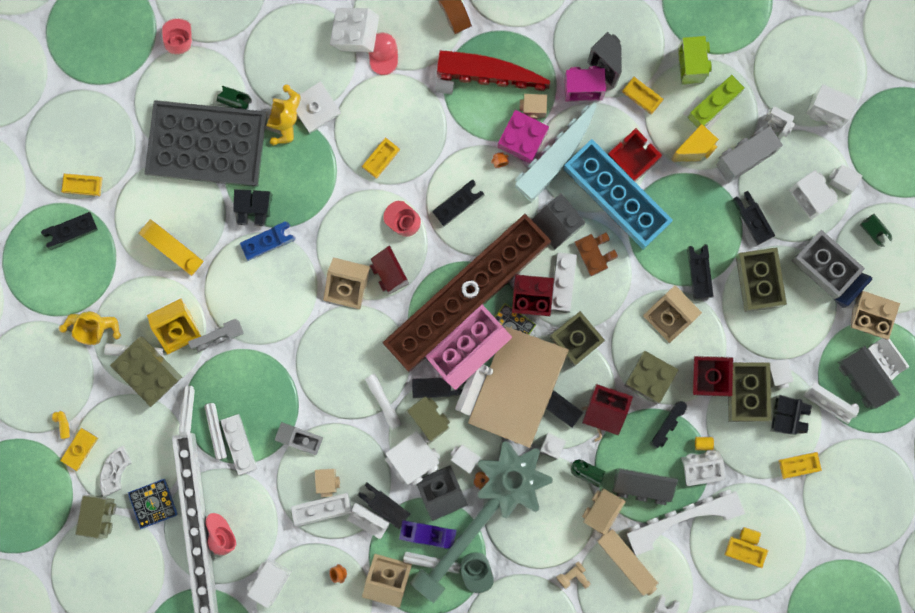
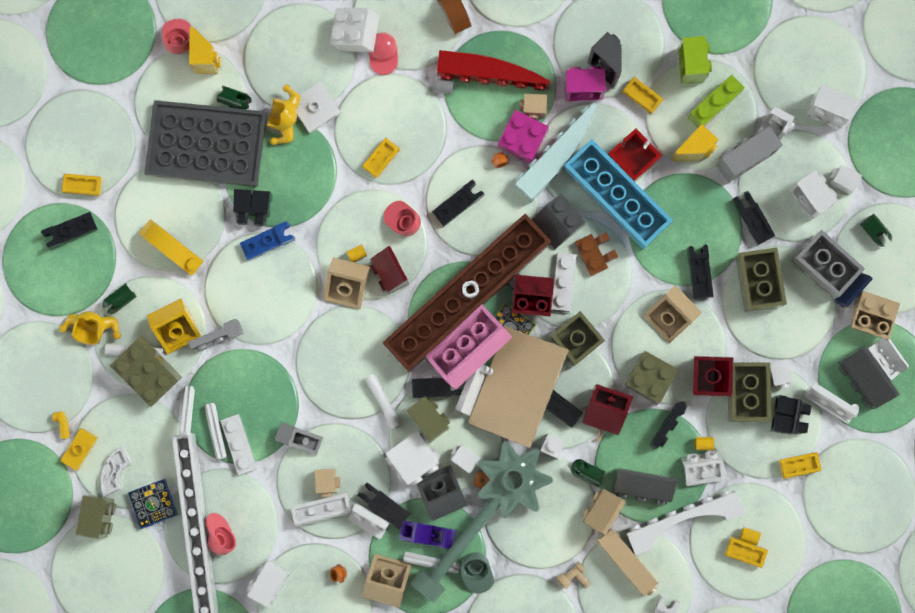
(119, 299): none -> dark green piece
(202, 54): none -> yellow slope
(356, 253): none -> yellow hinge

